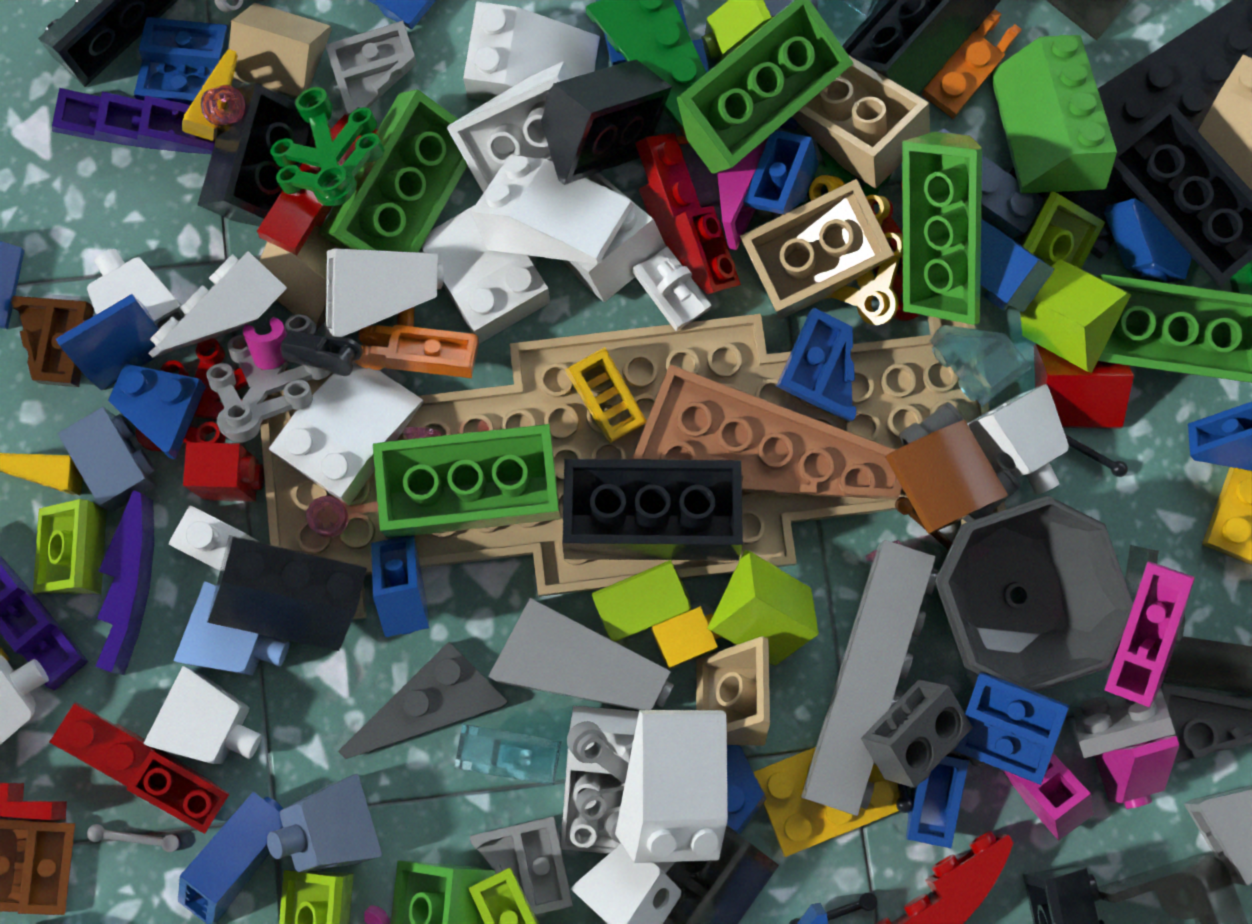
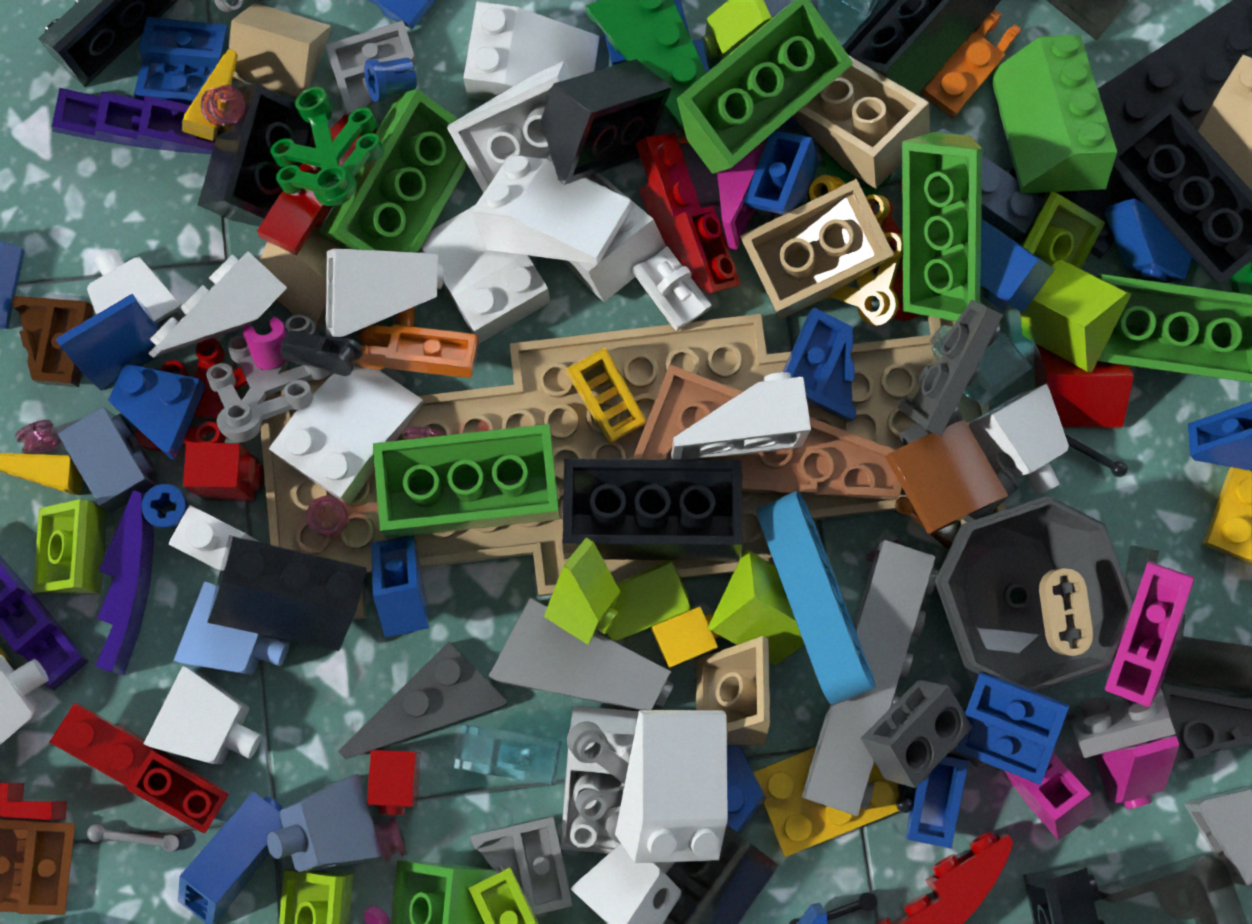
(38, 437): none -> clear pink bush
(162, 496): none -> blue bush
(389, 77): none -> blue bush
(390, 838): none -> clear pink bush
(393, 780): none -> red brick
(584, 595): none -> lime slope
(759, 420): none -> white slope
(815, 599): none -> dark azure beam
(946, 381): none -> dark grey wing
(1077, 611): none -> tan beam

